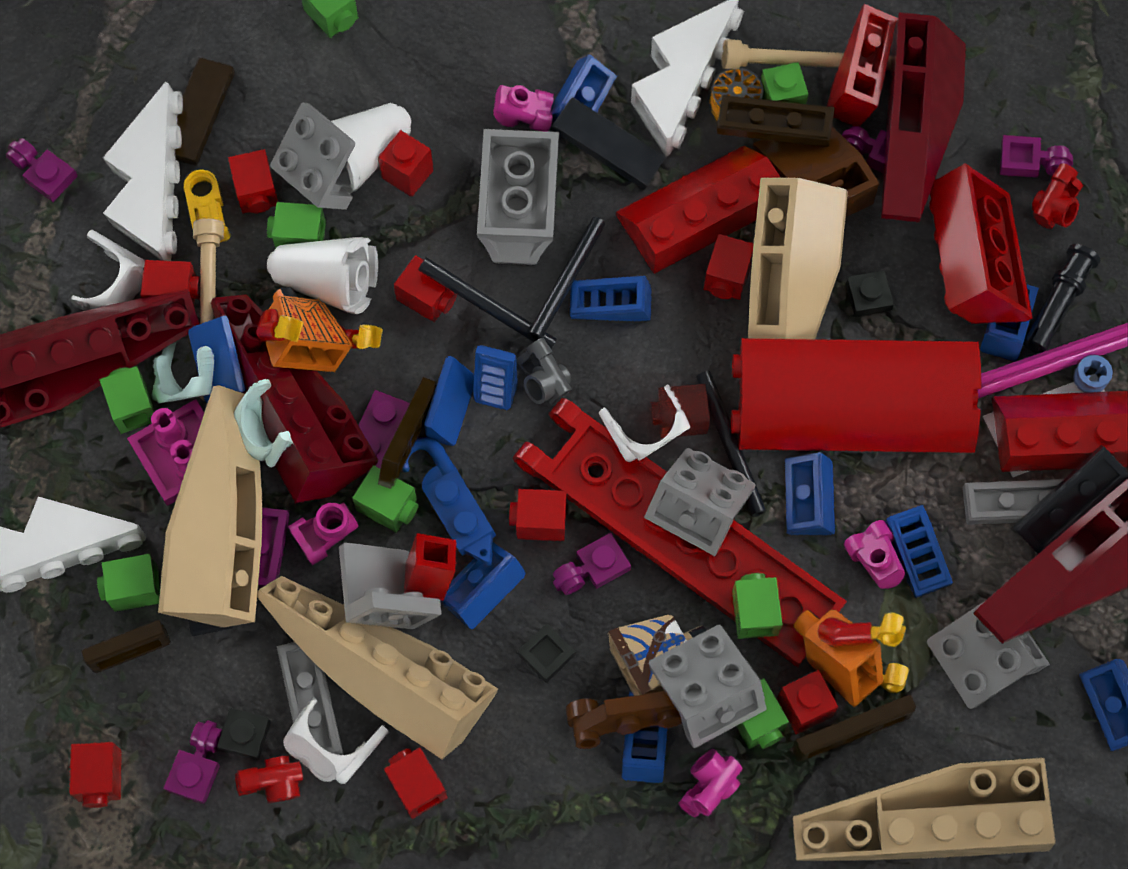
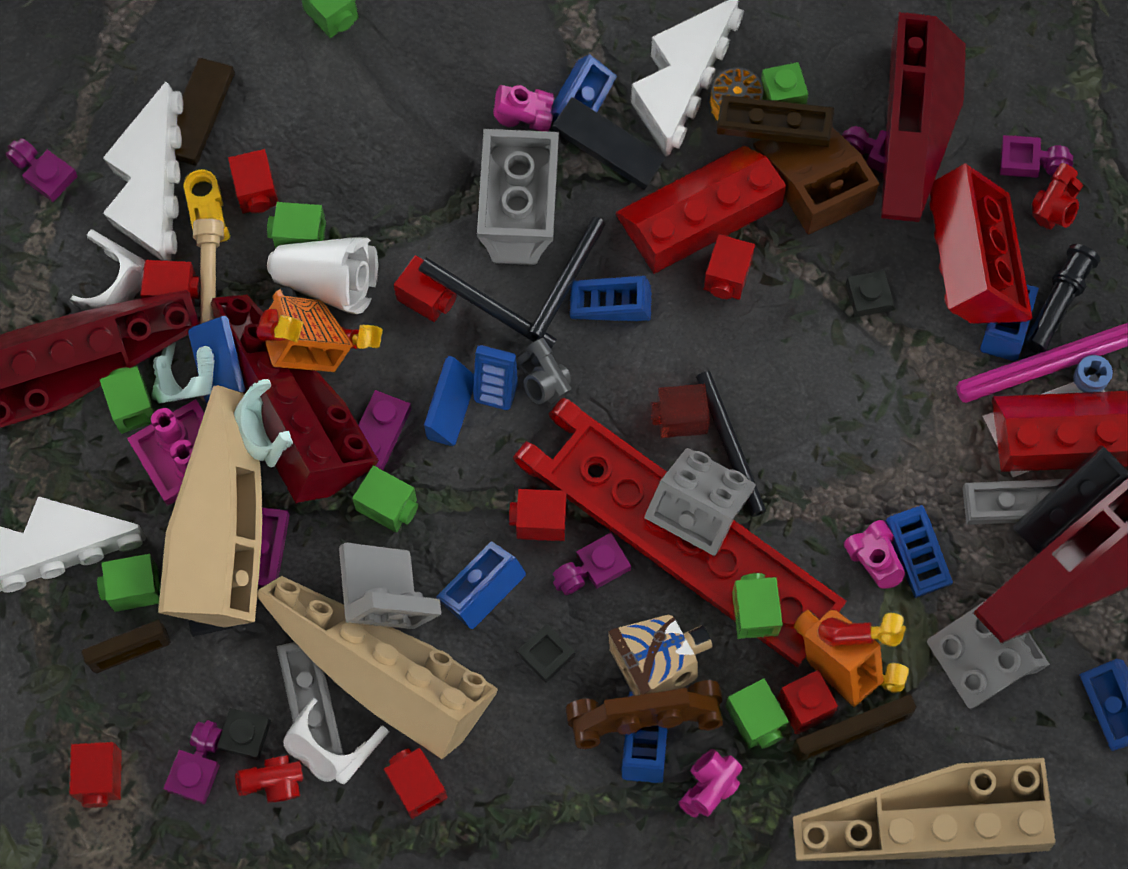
(314, 157): light grey bracket -> none
(314, 534): dark pink plate -> none
(372, 133): white cone -> none
(406, 163): red brick -> none
(406, 434): dark brown tile -> none
(430, 566): red brick -> none
(455, 503): blue plate -> none
(632, 450): white helmet -> none
(709, 685): light grey bracket -> none
(738, 54): tan piece -> none
(794, 256): tan wedge -> none
(809, 495): blue slope -> none
(857, 395): red cylinder -> none
(863, 67): red slope -> none

